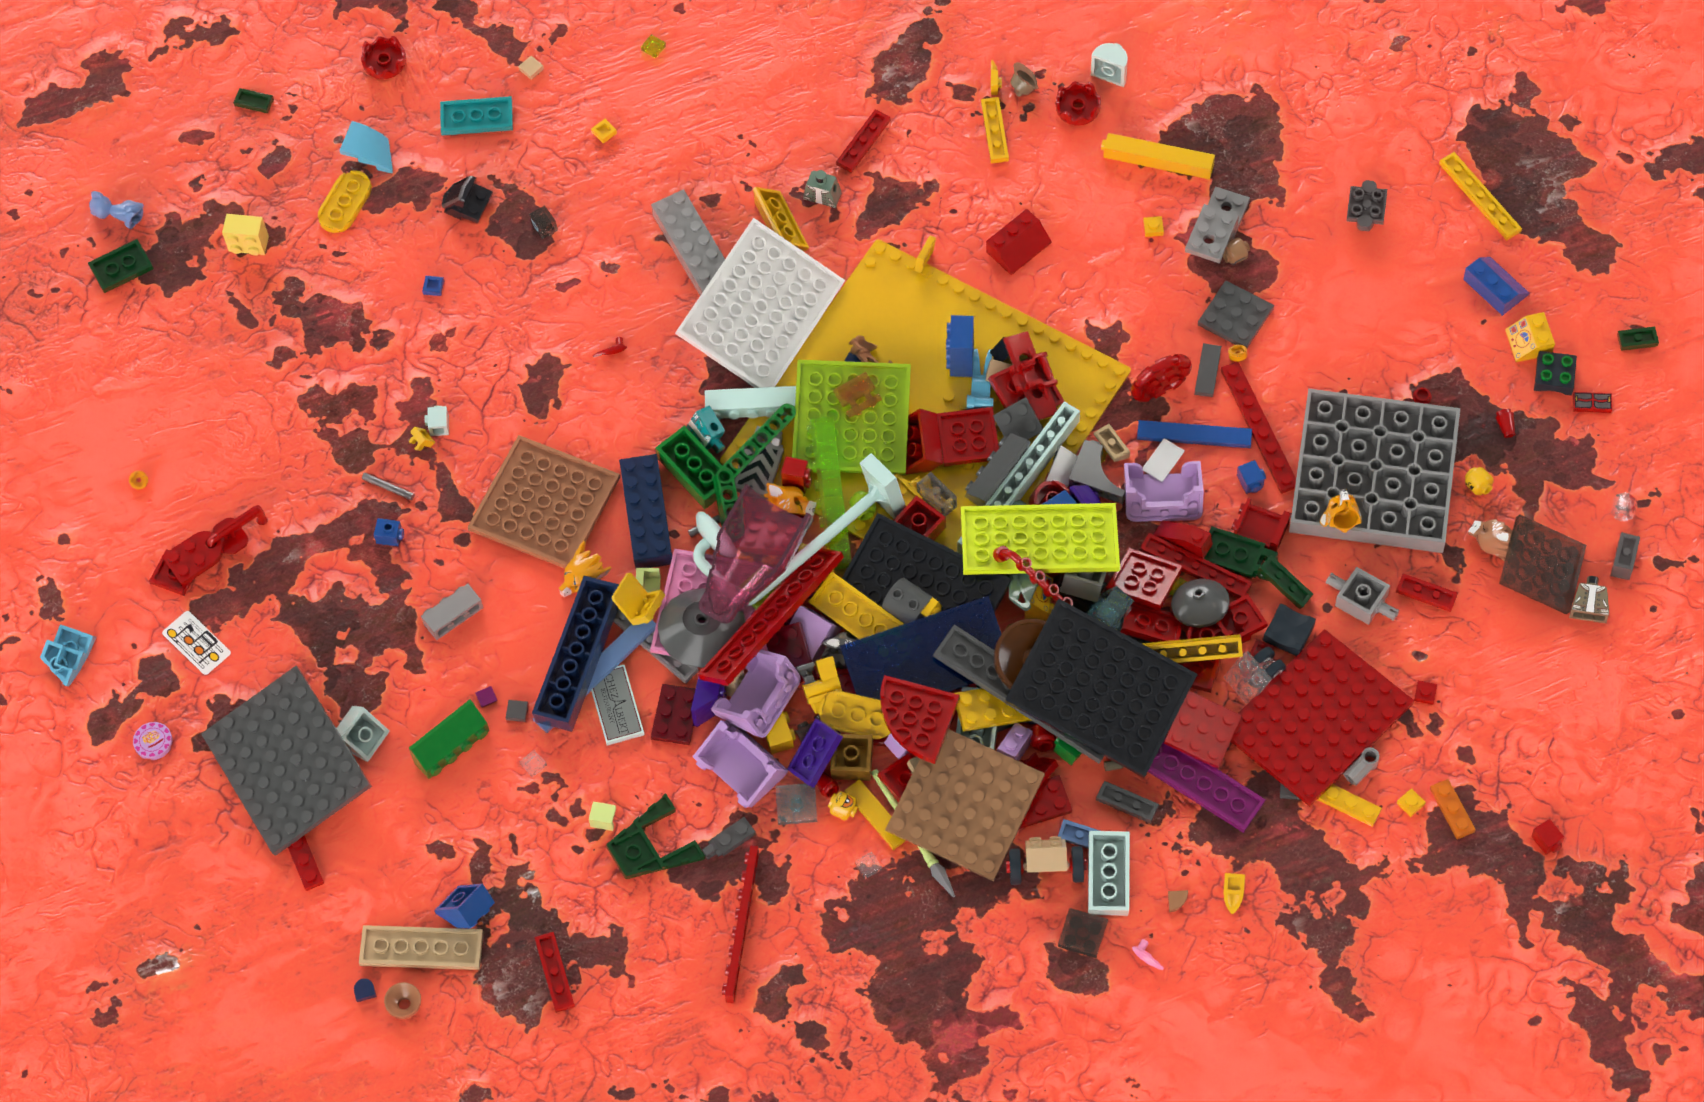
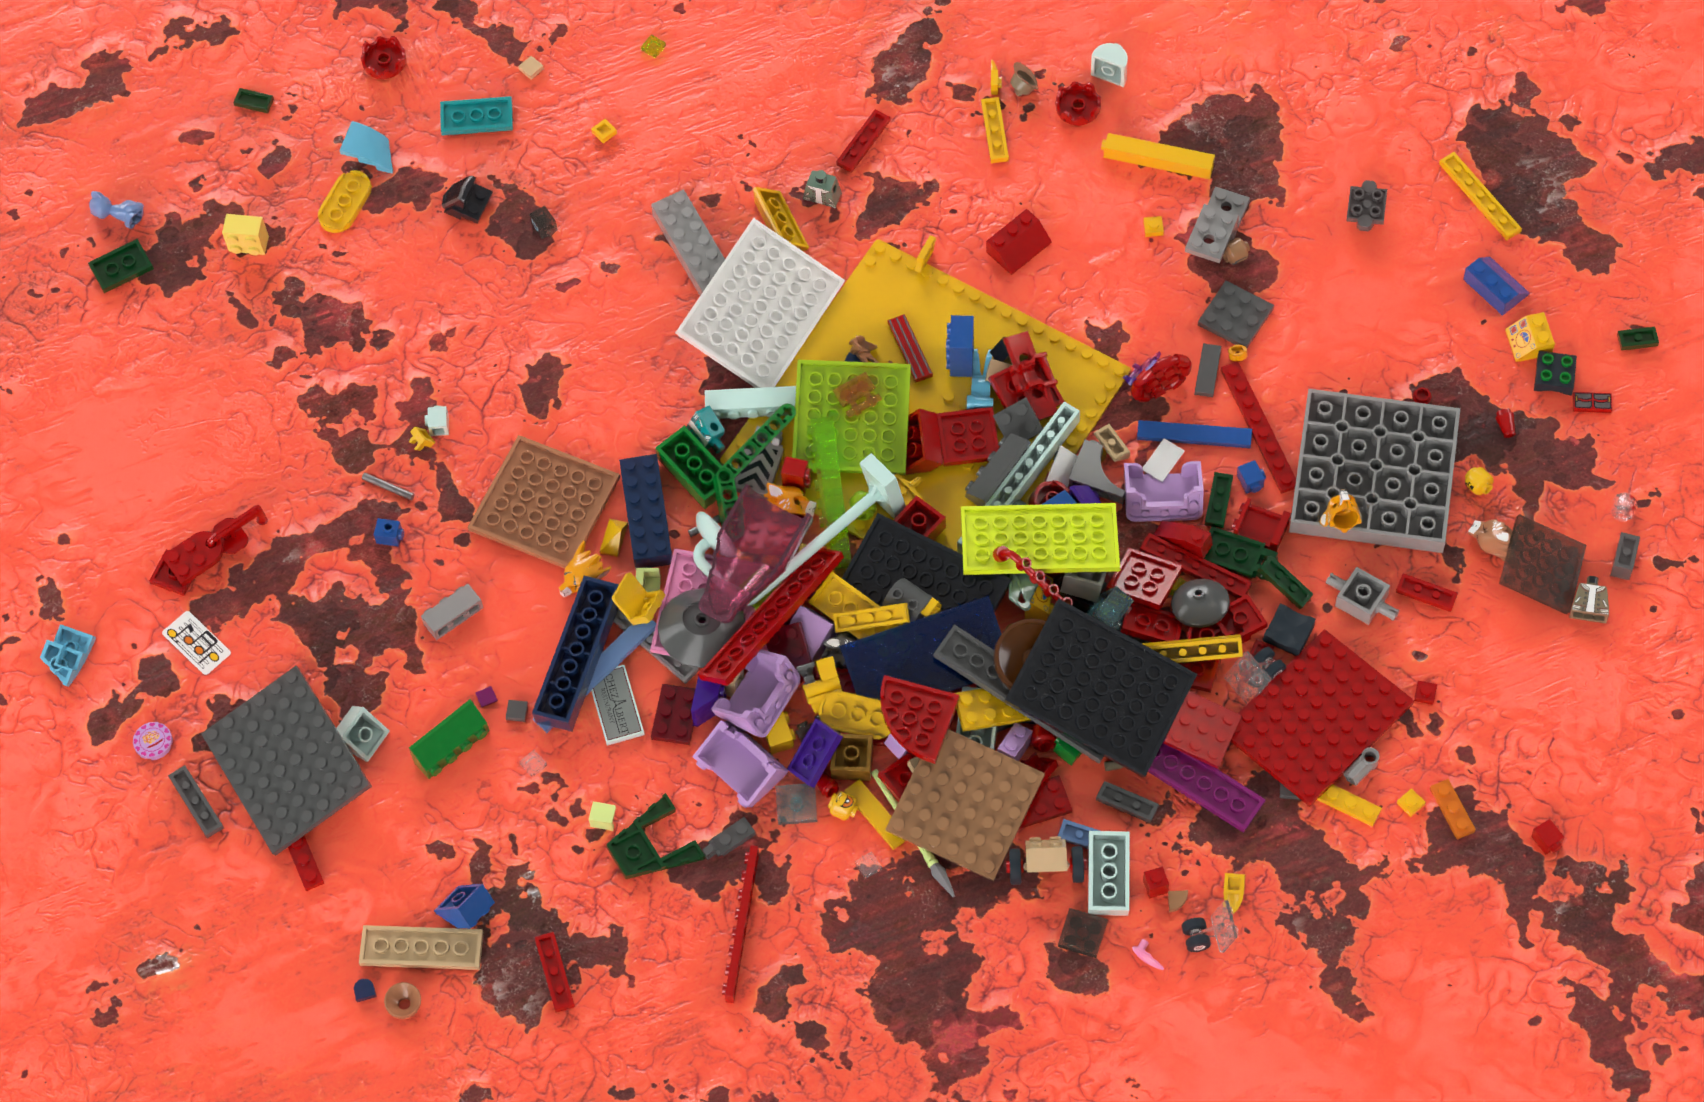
(138, 480): light orange tile -> none
(196, 801): none -> dark grey plate
(433, 285): blue tile -> none
(613, 537): none -> yellow slope
(617, 348): red bar -> none
(871, 617): none -> yellow tile
(910, 348): none -> red tile
(937, 494): clear brick -> none
(1137, 369): none -> piece
(1156, 882): none -> red brick
(1218, 500): none -> dark green plate
(1222, 929): none -> clear plate

